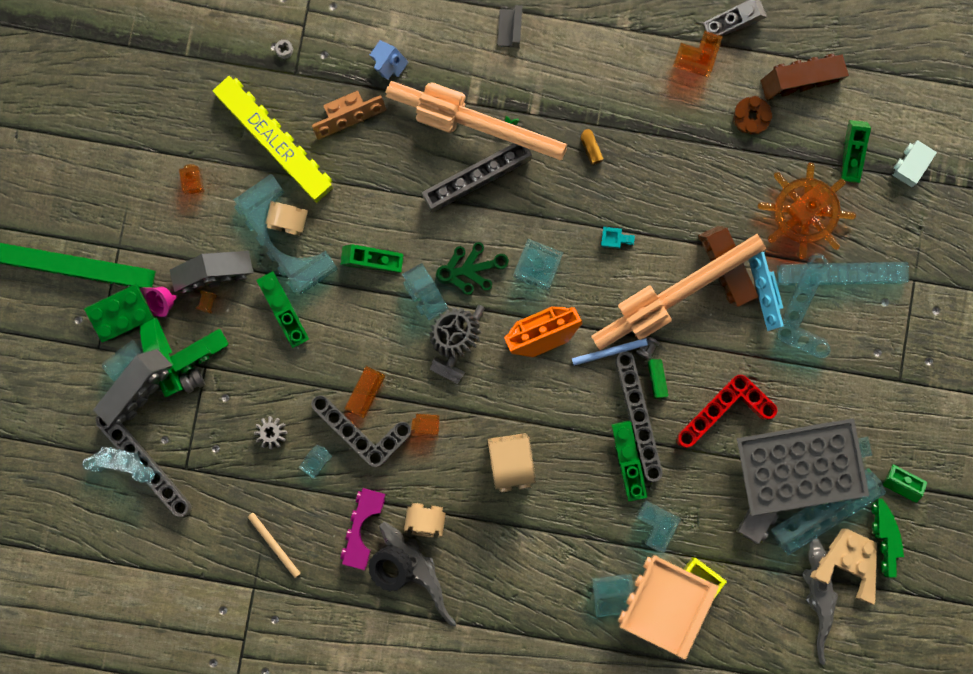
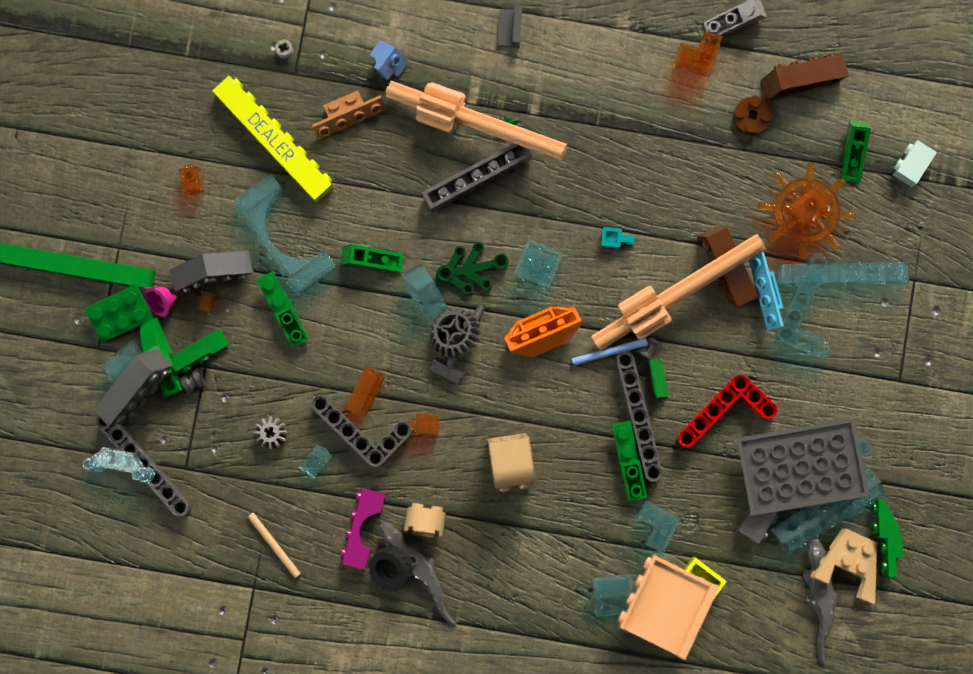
(286, 217): tan brick -> none
(591, 147): pearl gold bar -> none
(905, 483): green slope -> none

